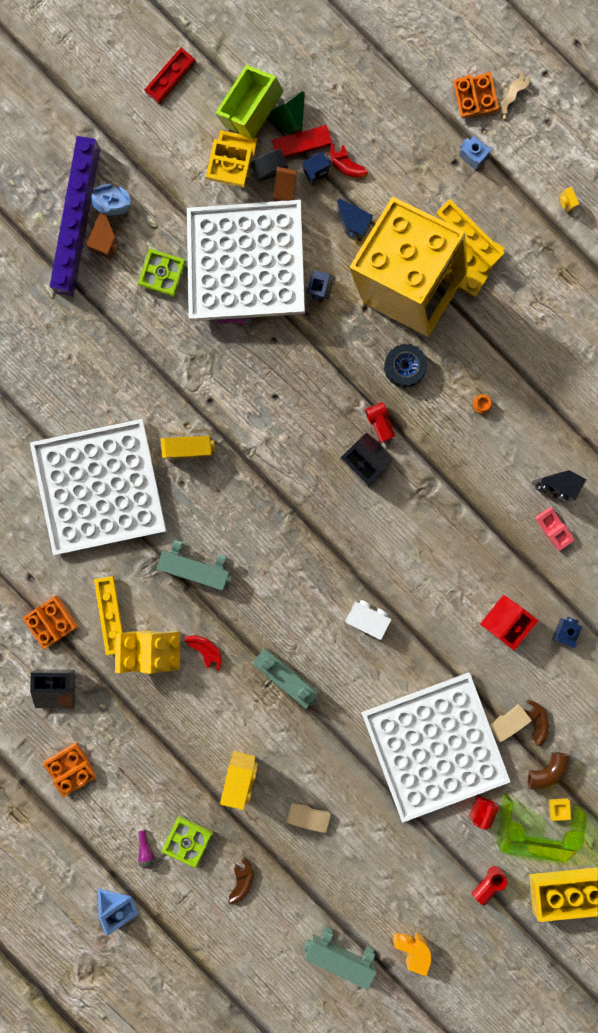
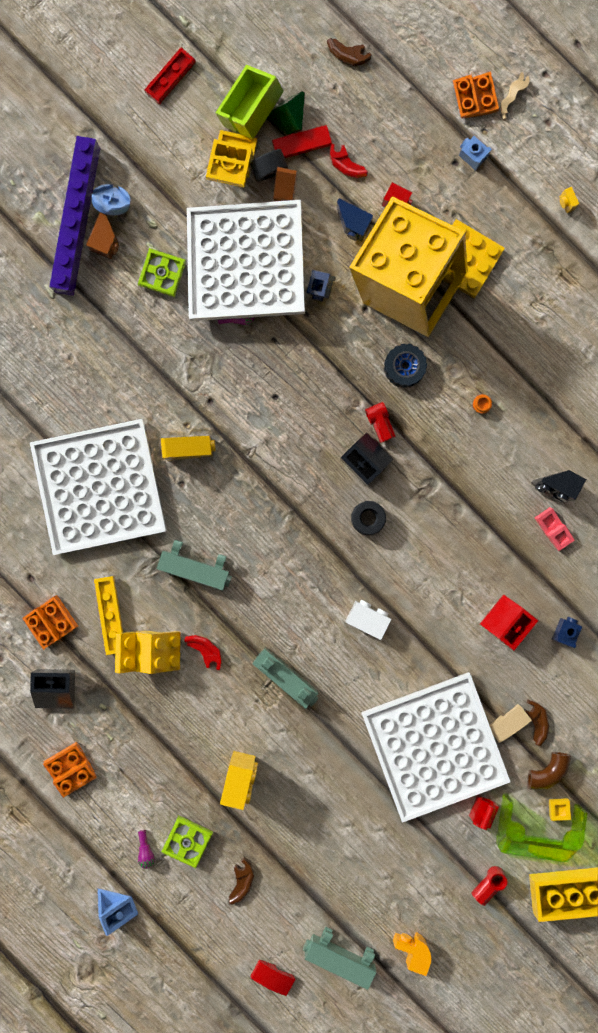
(272, 978): none -> red slope
(308, 818): tan slope -> none
(316, 167): dark blue brick -> none
(348, 55): none -> reddish brown piece
(380, 515): none -> black tyre
(397, 192): none -> red brick
(476, 239): yellow plate -> none

